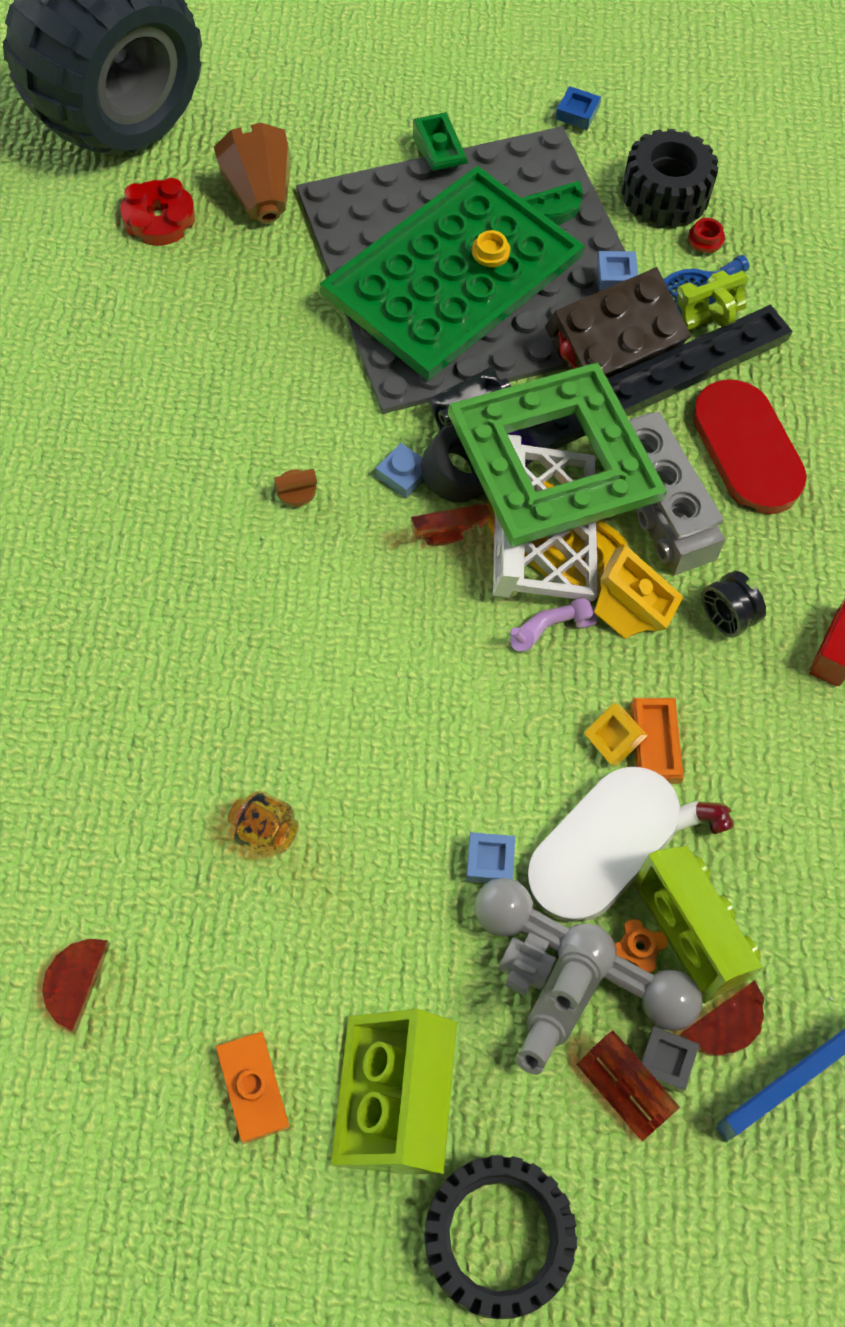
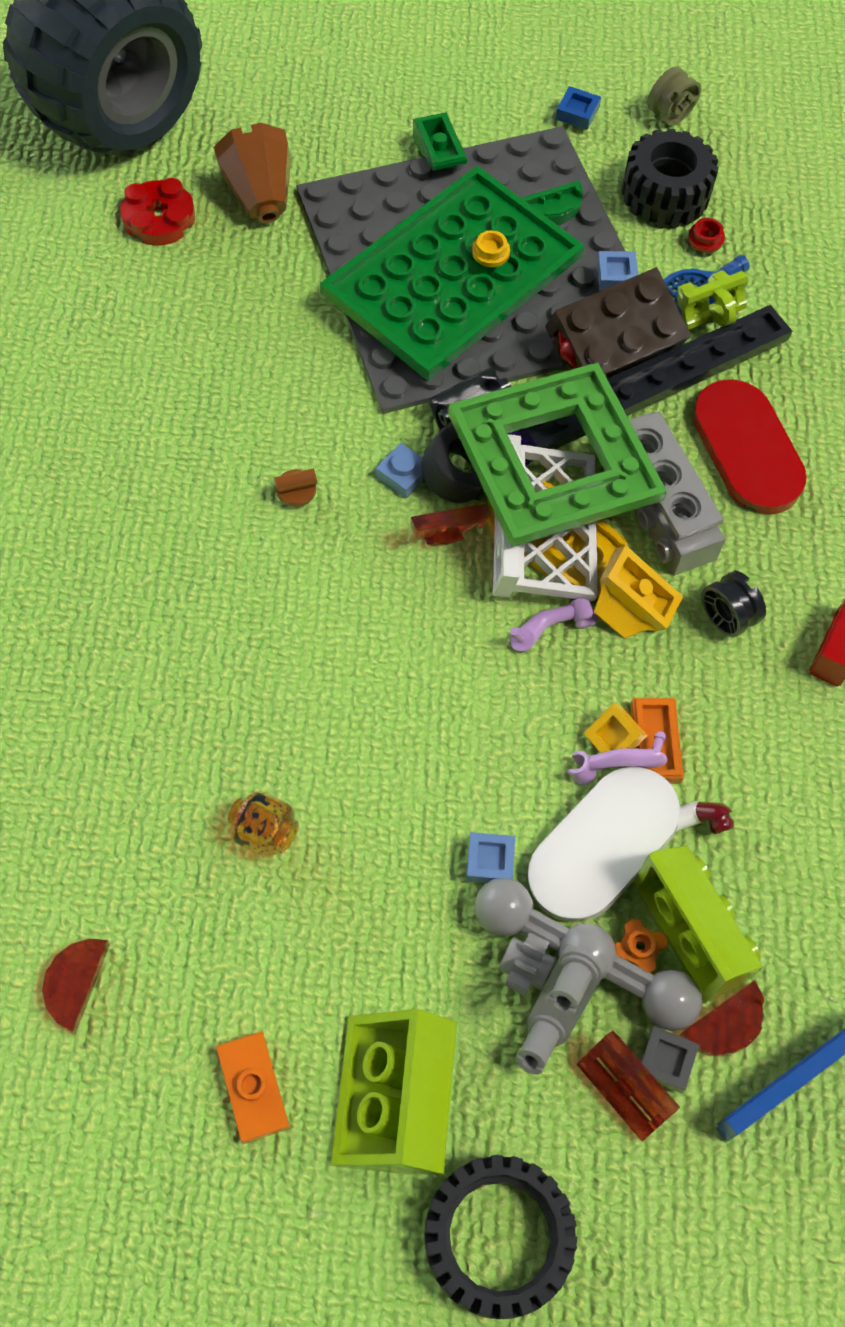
(616, 758): none -> lavender piece
(674, 95): none -> olive wheel

